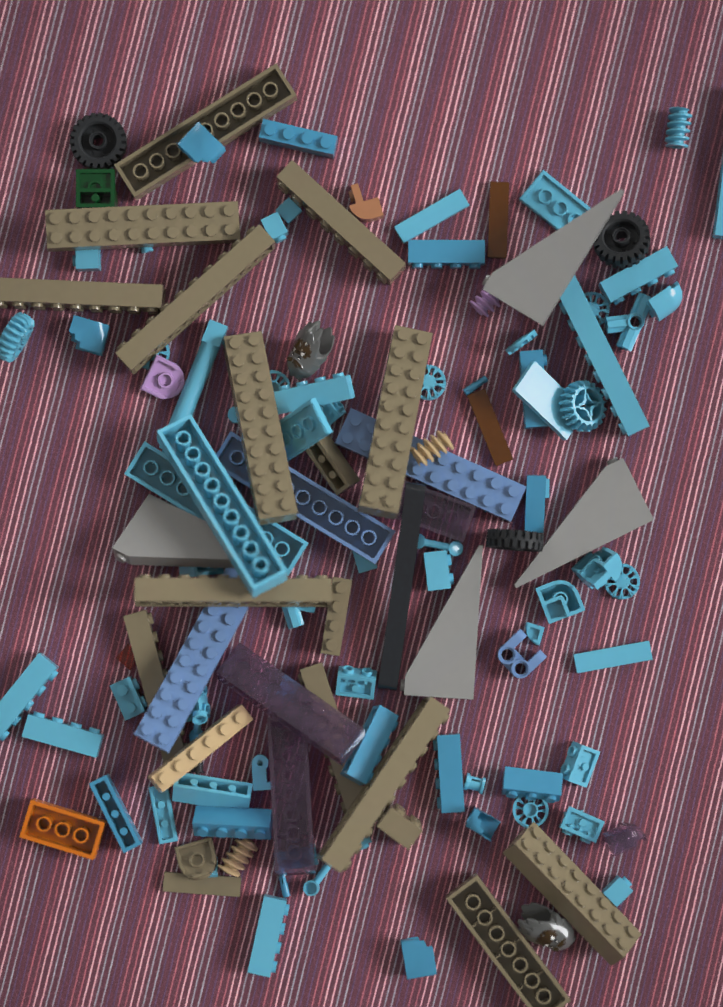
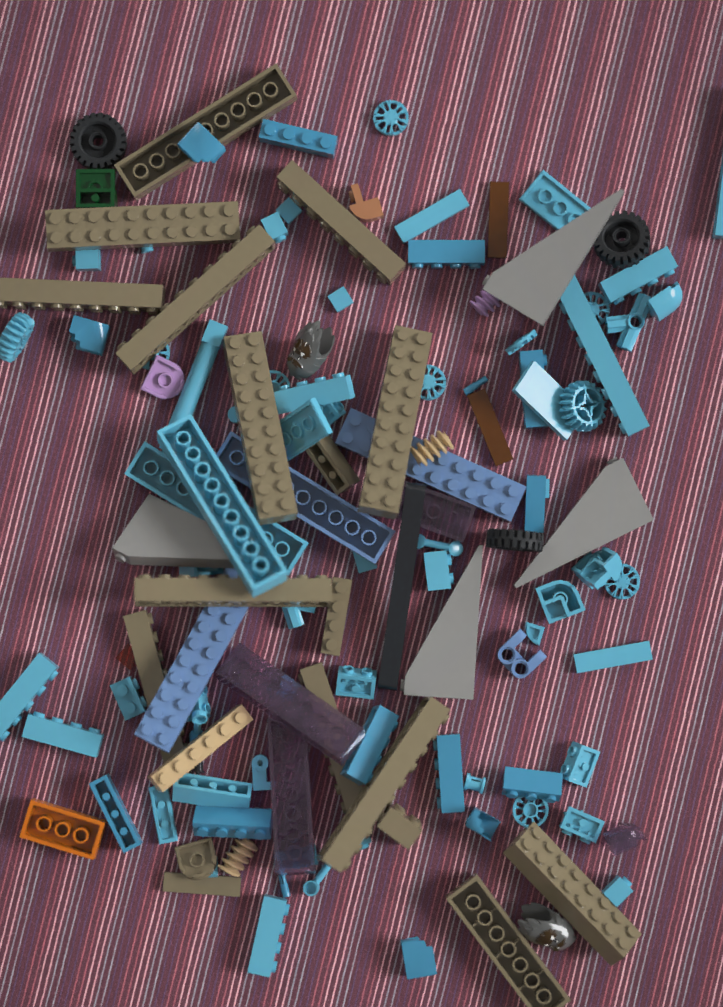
(340, 299): none -> medium azure tile
(391, 117): none -> medium azure wheel
(677, 128): medium azure piece -> none

